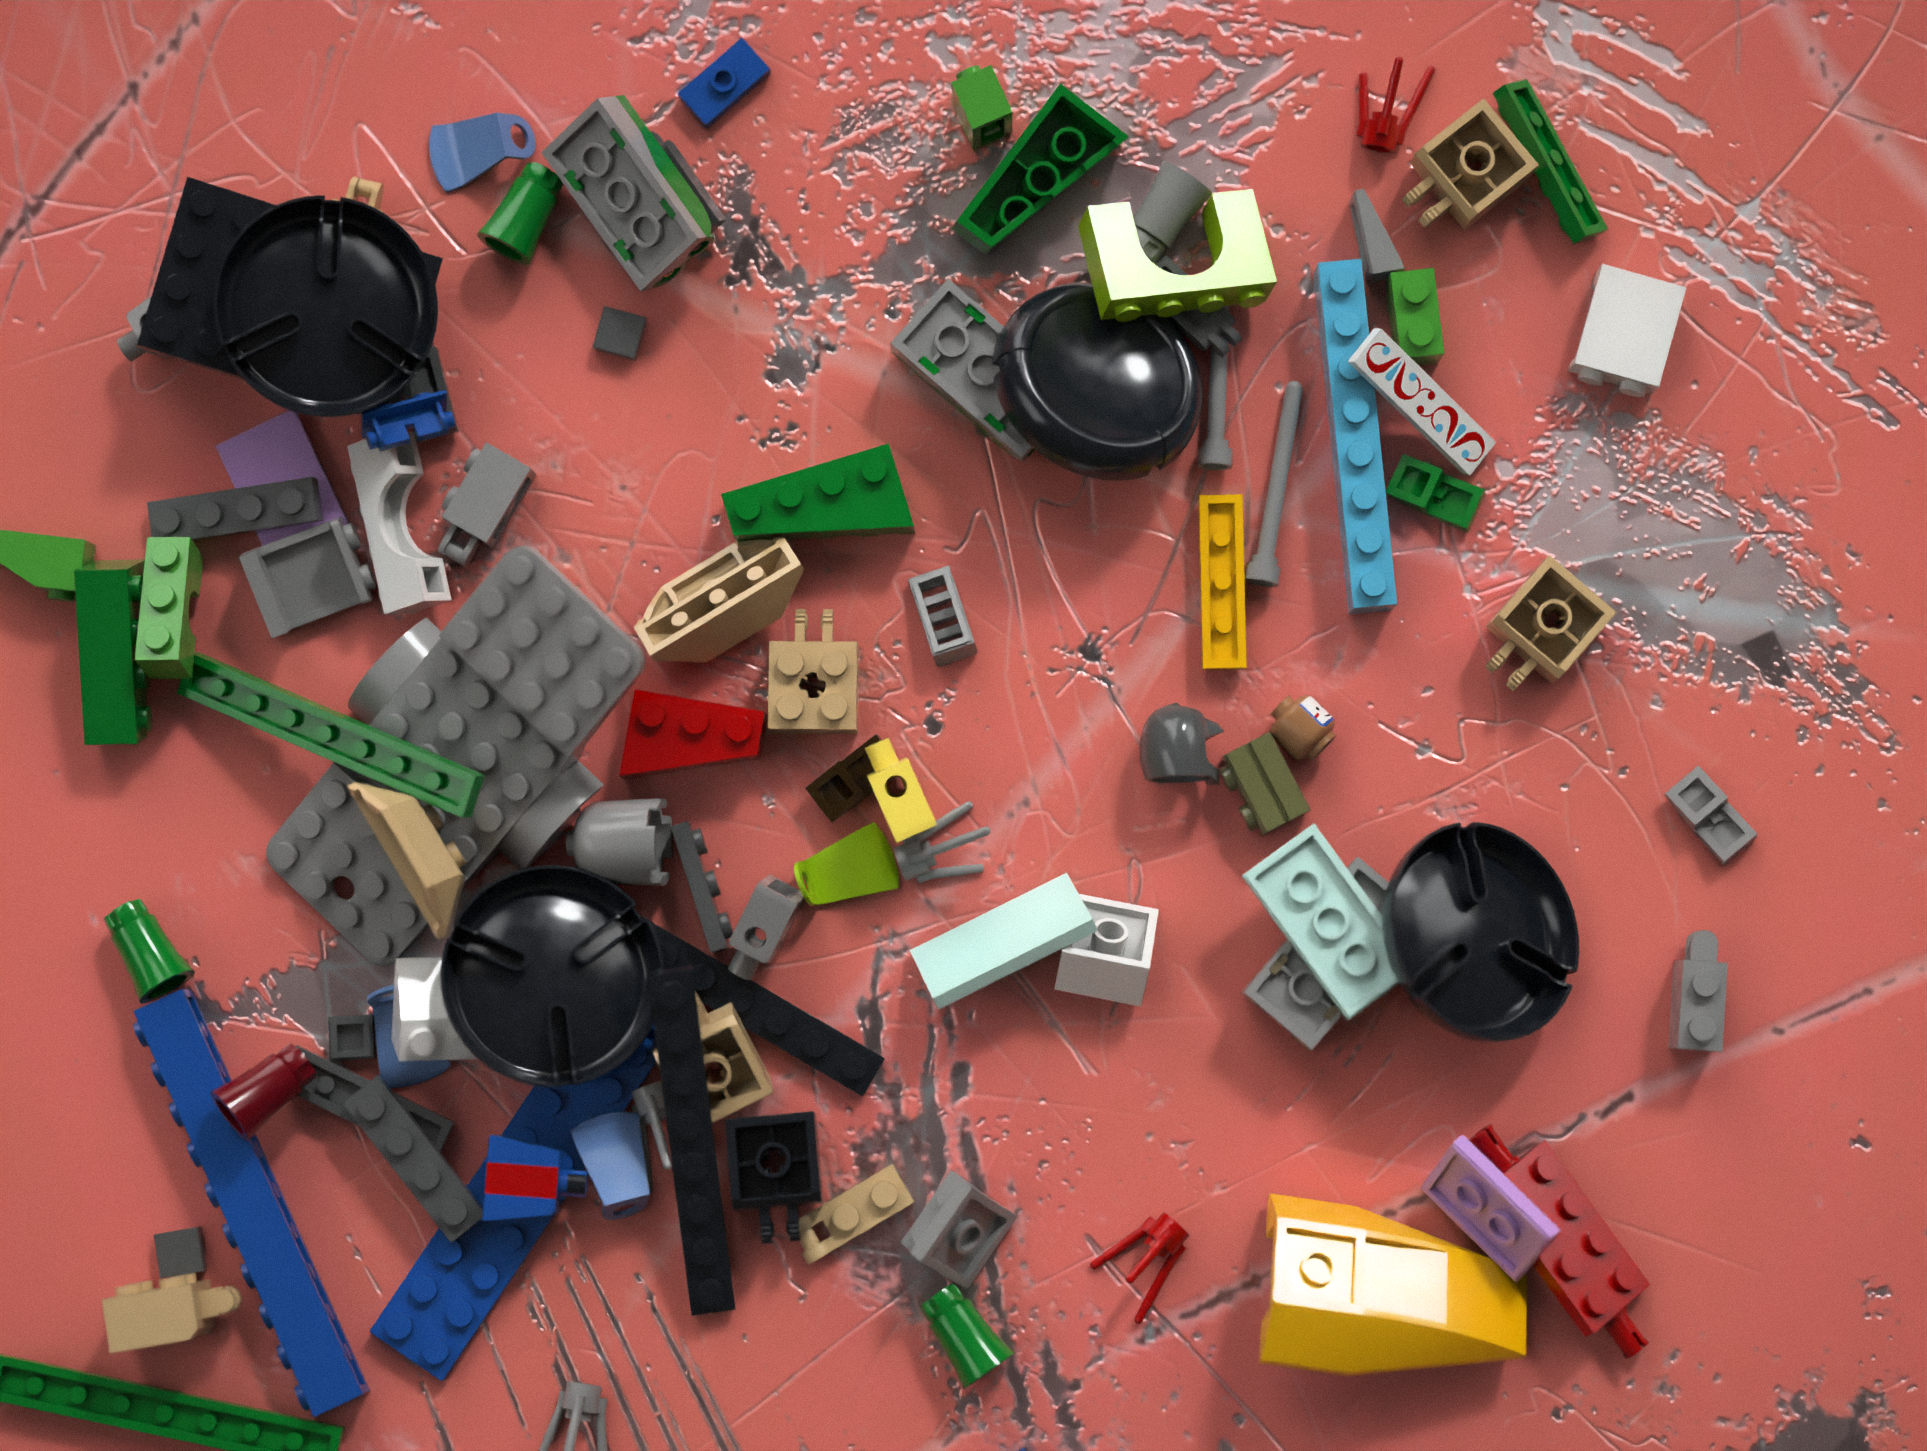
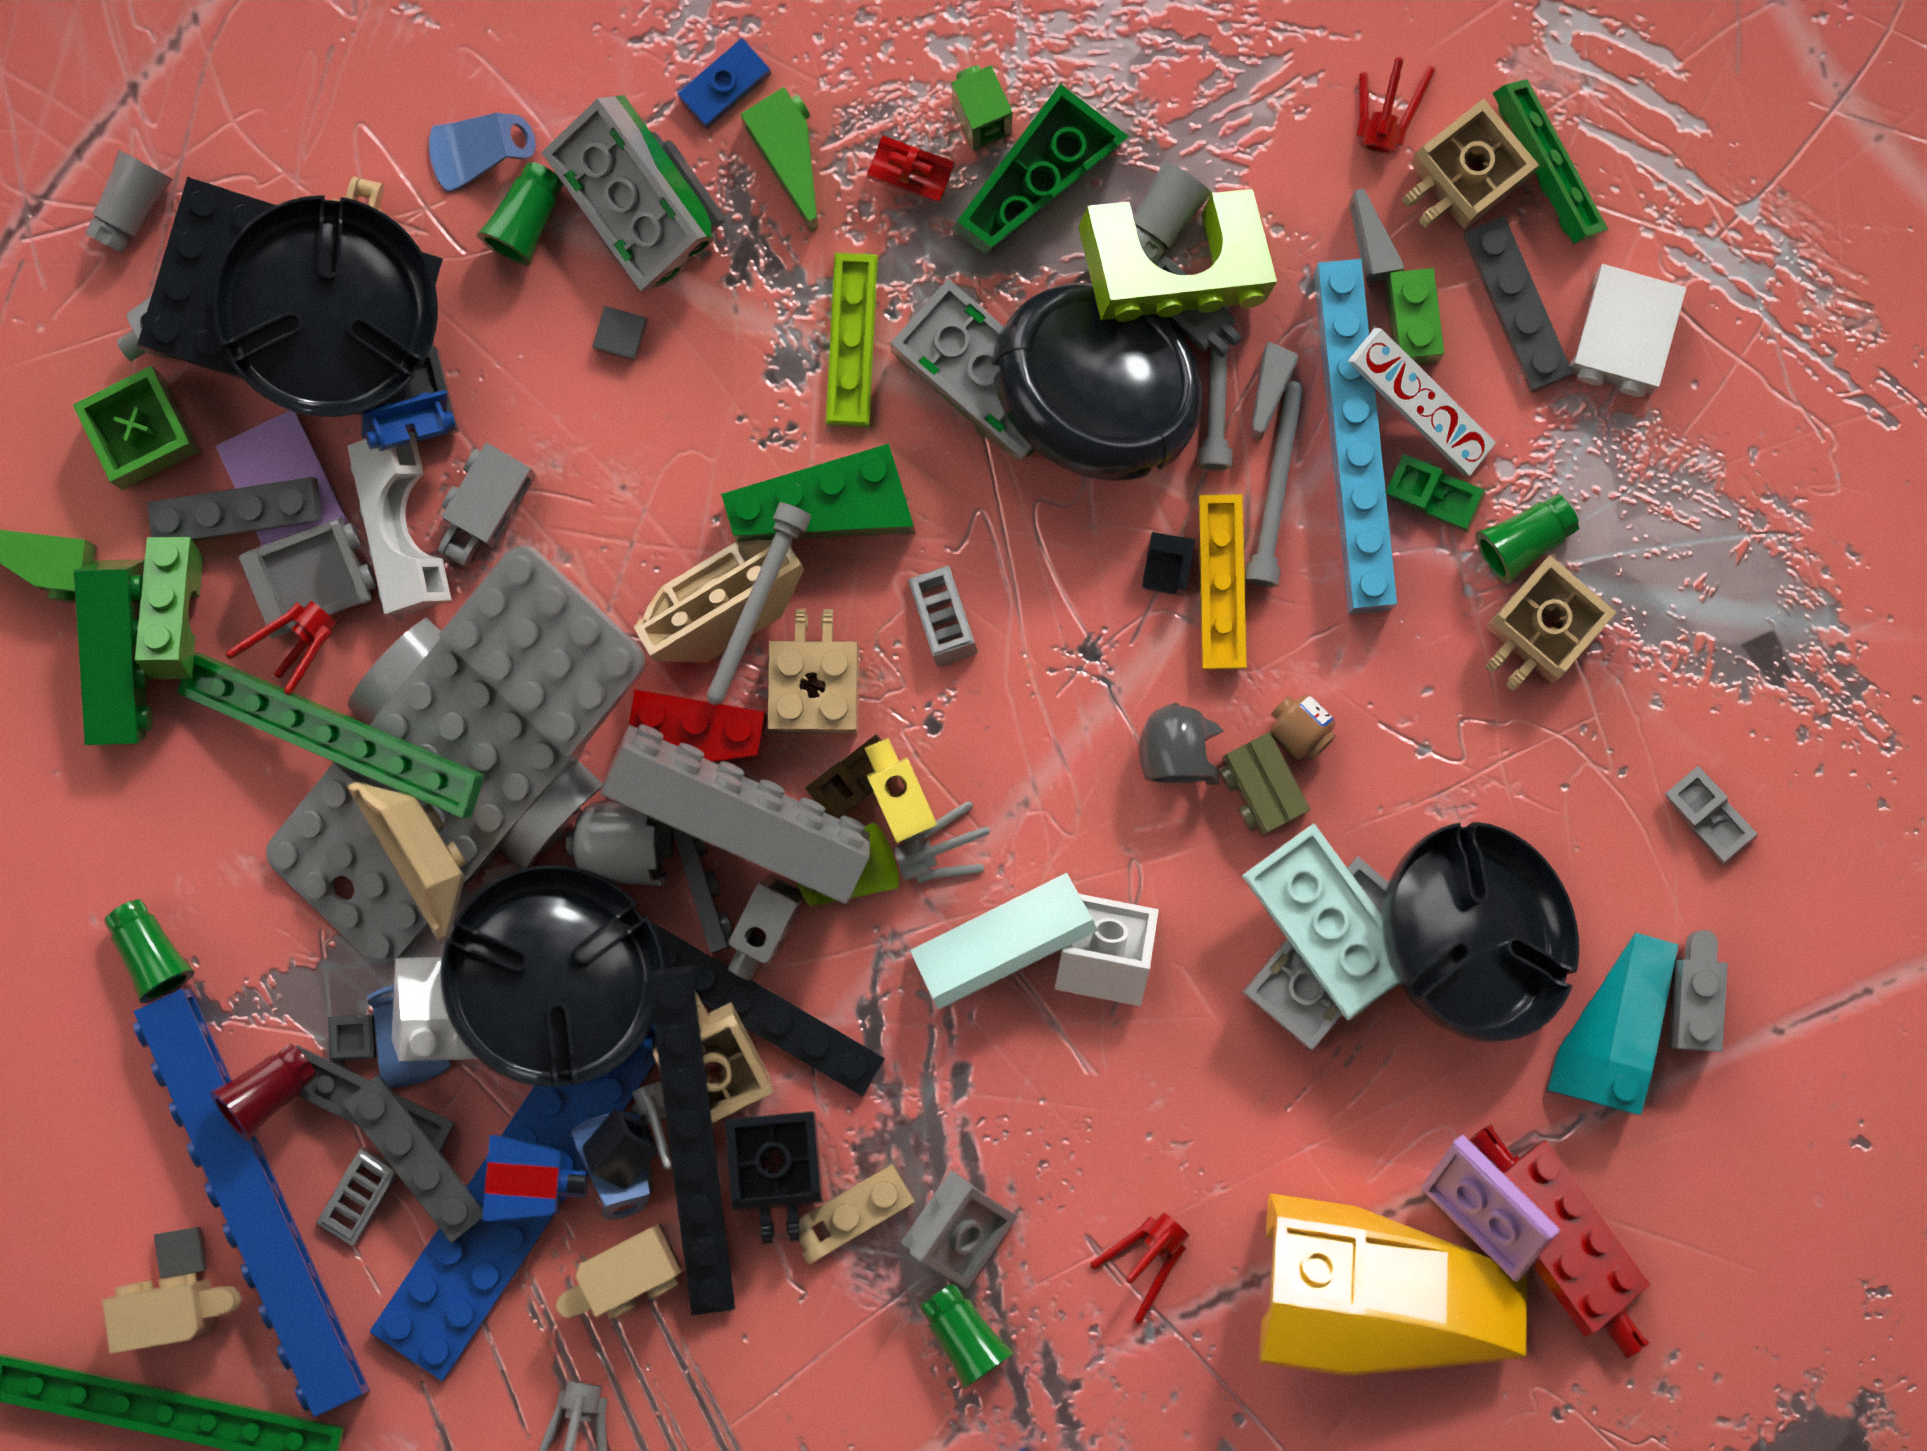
(126, 201): none -> light grey plant
(136, 428): none -> bright green brick
(312, 628): none -> red plant
(377, 1165): none -> light grey slope
(619, 1149): none -> black panel
(622, 1273): none -> tan hinge
(737, 812): none -> light grey brick
(783, 139): none -> bright green slope
(788, 524): none -> light grey piece
(852, 340): none -> lime tile
(910, 169): none -> red hips
(1168, 564): none -> black panel
(1274, 375): none -> light grey slope
(1517, 304): none -> dark grey plate
(1526, 537): none -> green plant
(1617, 1036): none -> teal wedge

